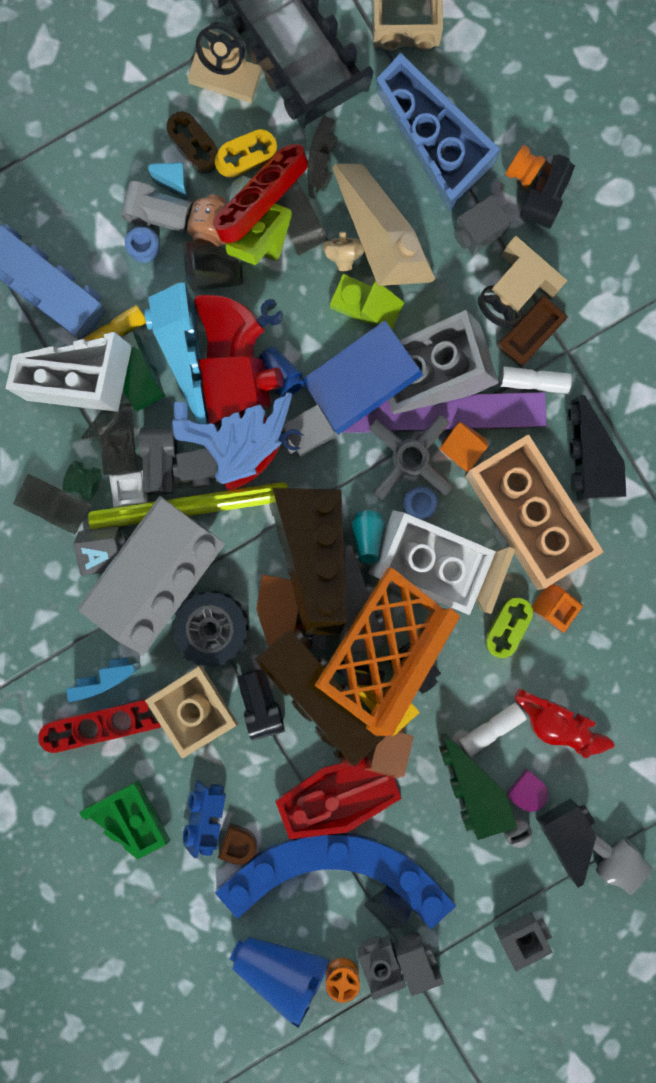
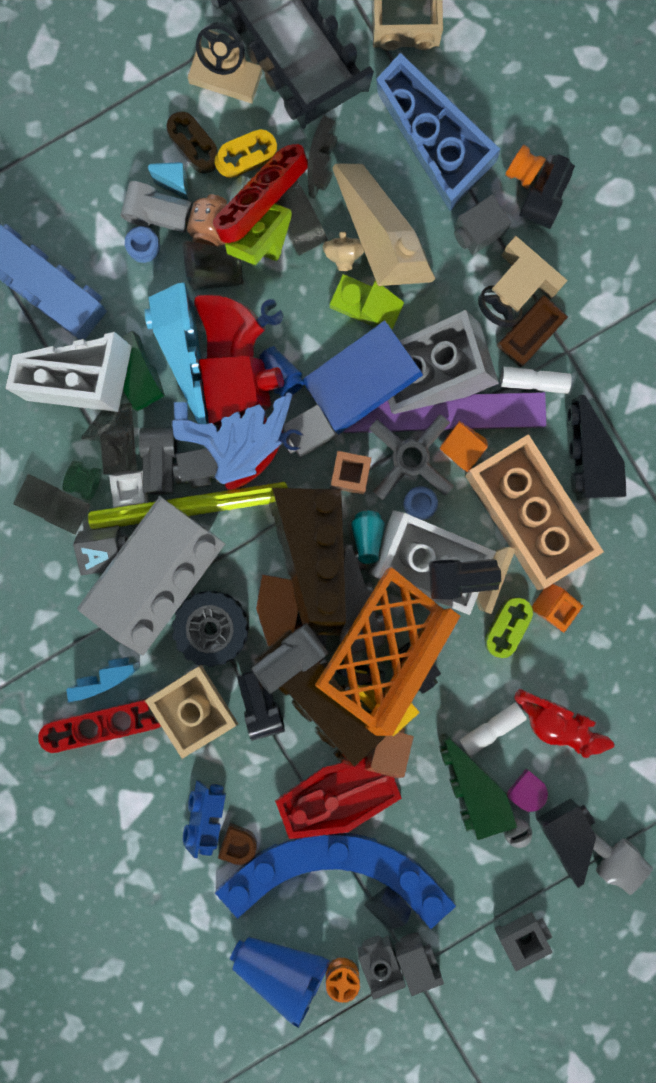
(121, 325): yellow piece -> none
(129, 820): green wing -> none
(296, 654): none -> dark grey piece
(351, 472): none -> nougat brick
(455, 577): none -> black piece

